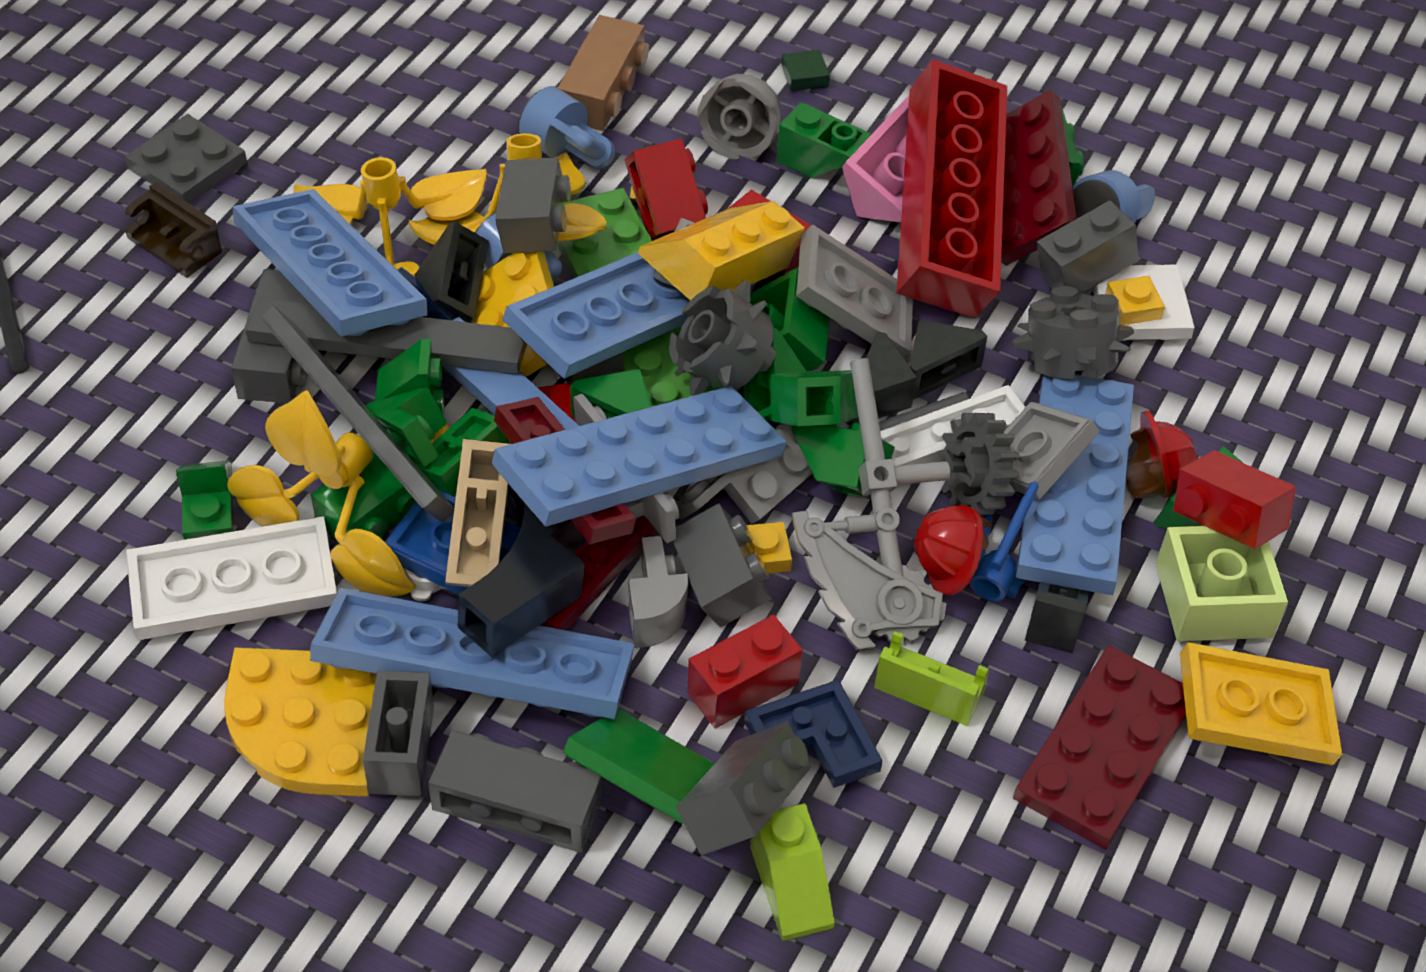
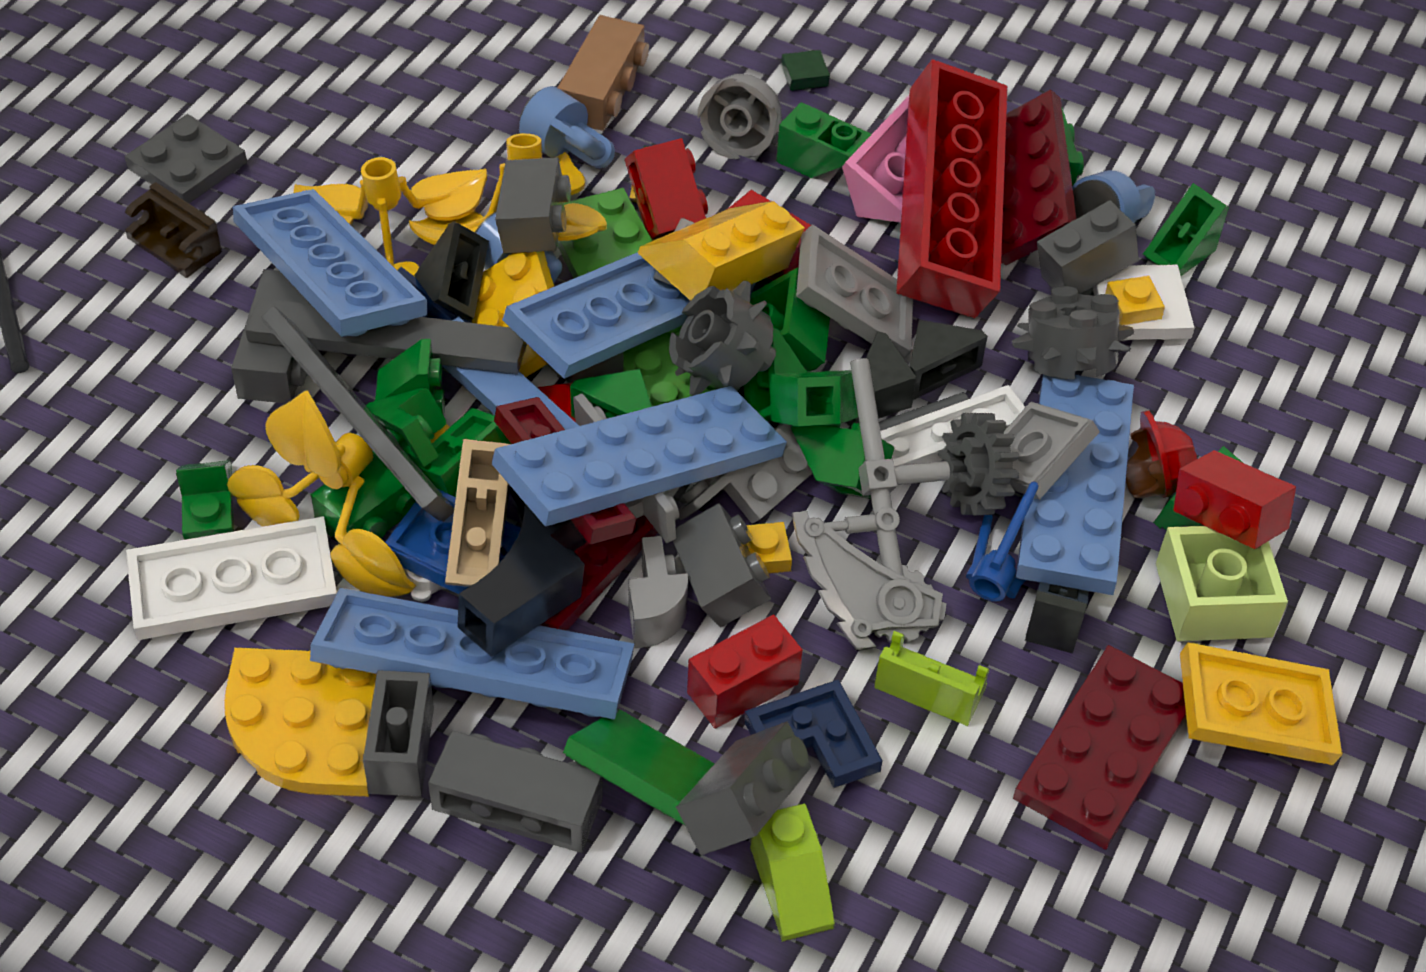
(951, 546): red piece -> none
(1189, 231): none -> green slope

